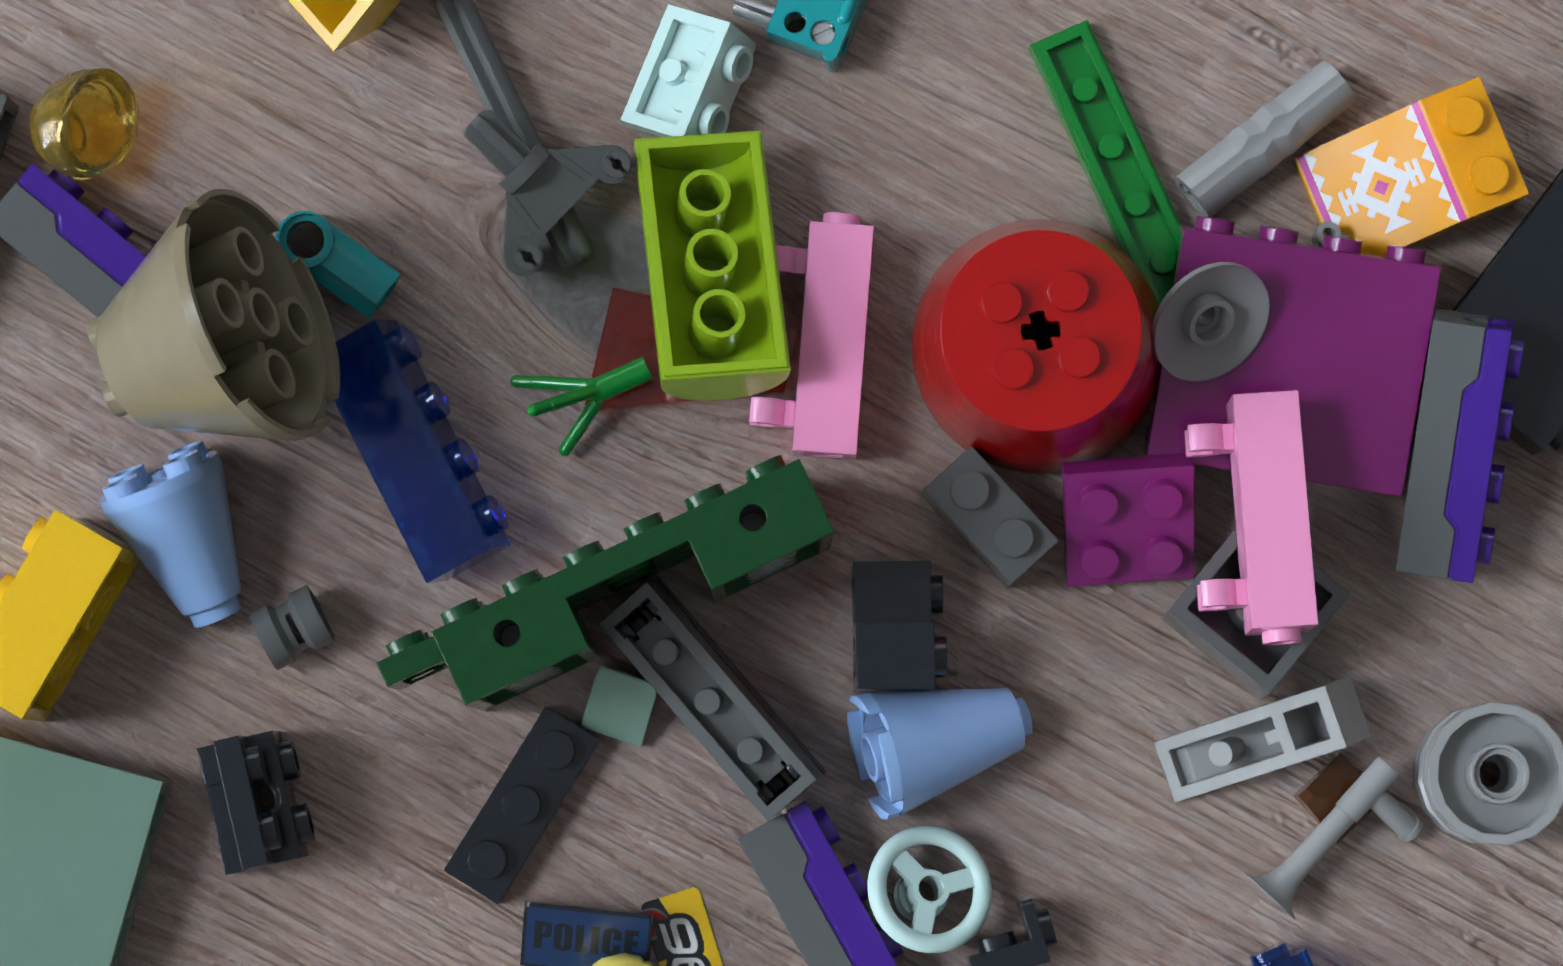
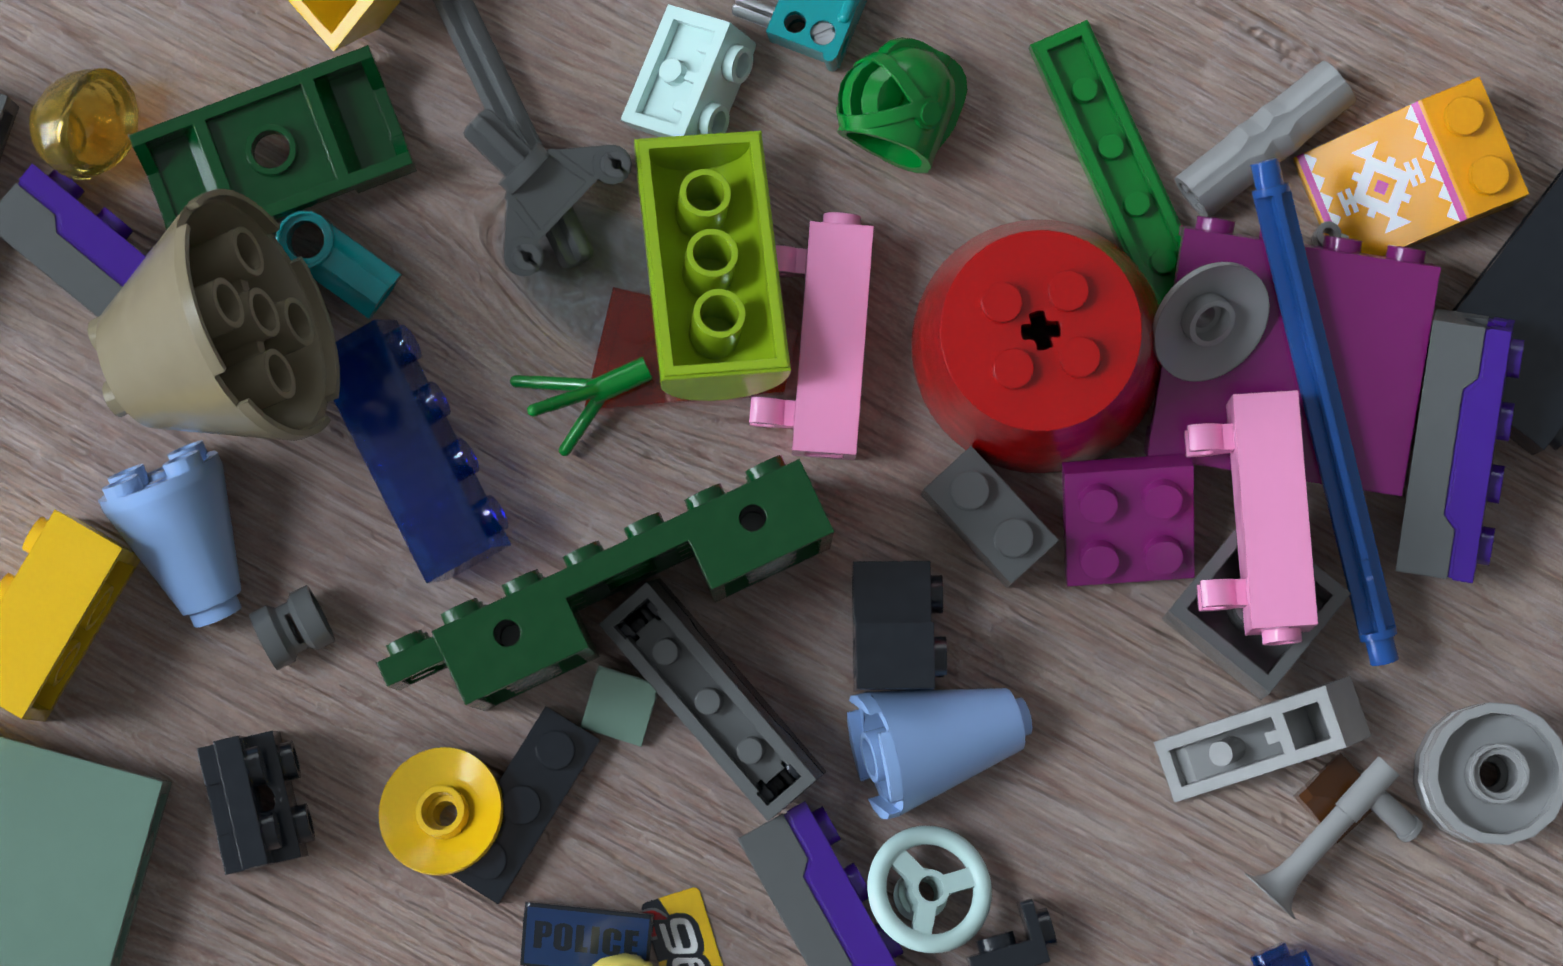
(330, 113): none -> dark green piece
(416, 798): none -> yellow dish
(902, 103): none -> green helmet
(1324, 411): none -> blue piece

